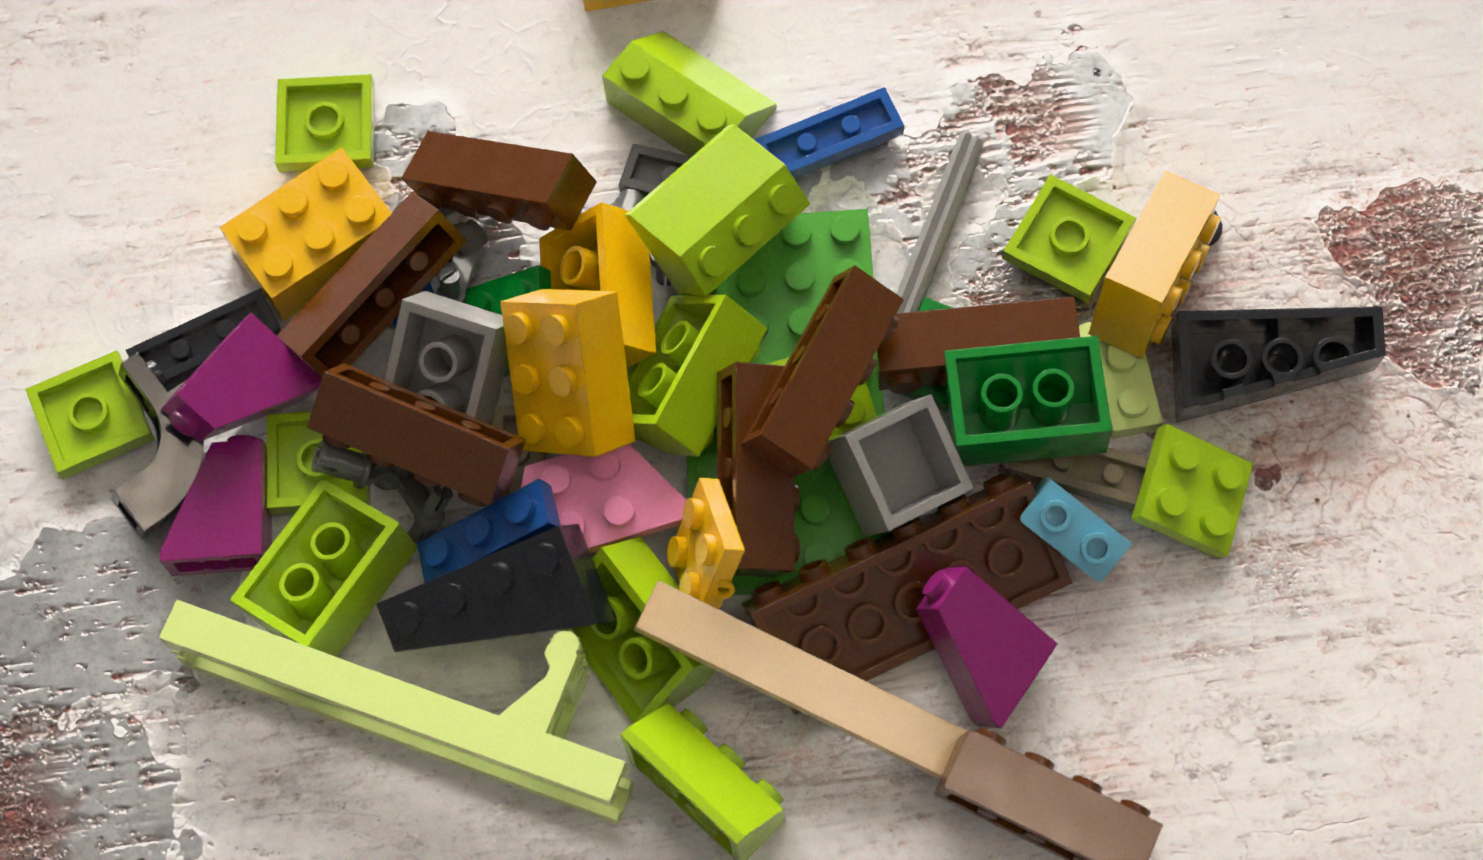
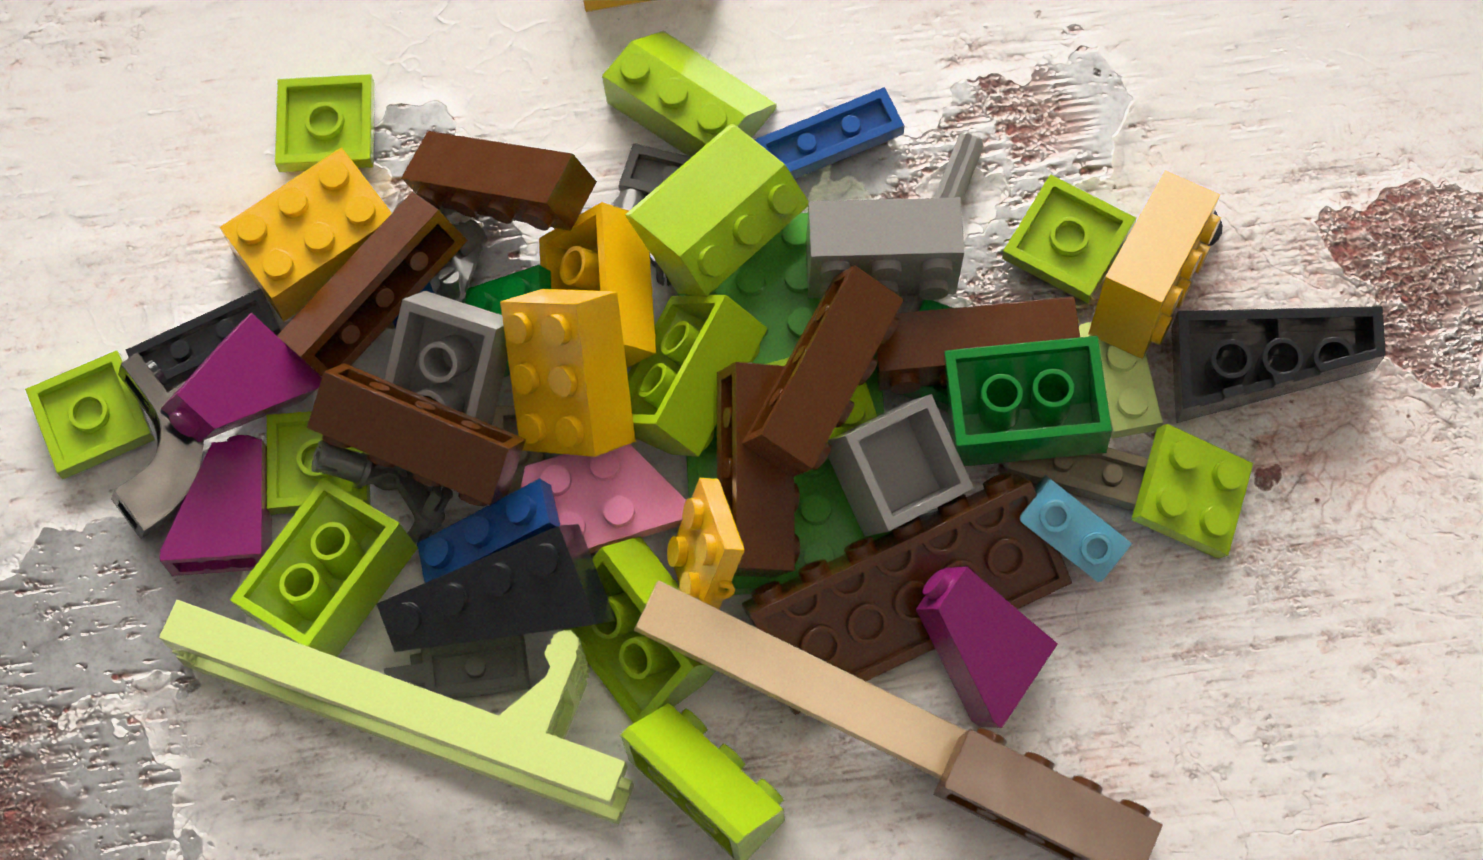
(469, 668): none -> dark grey hinge
(899, 242): none -> light grey brick

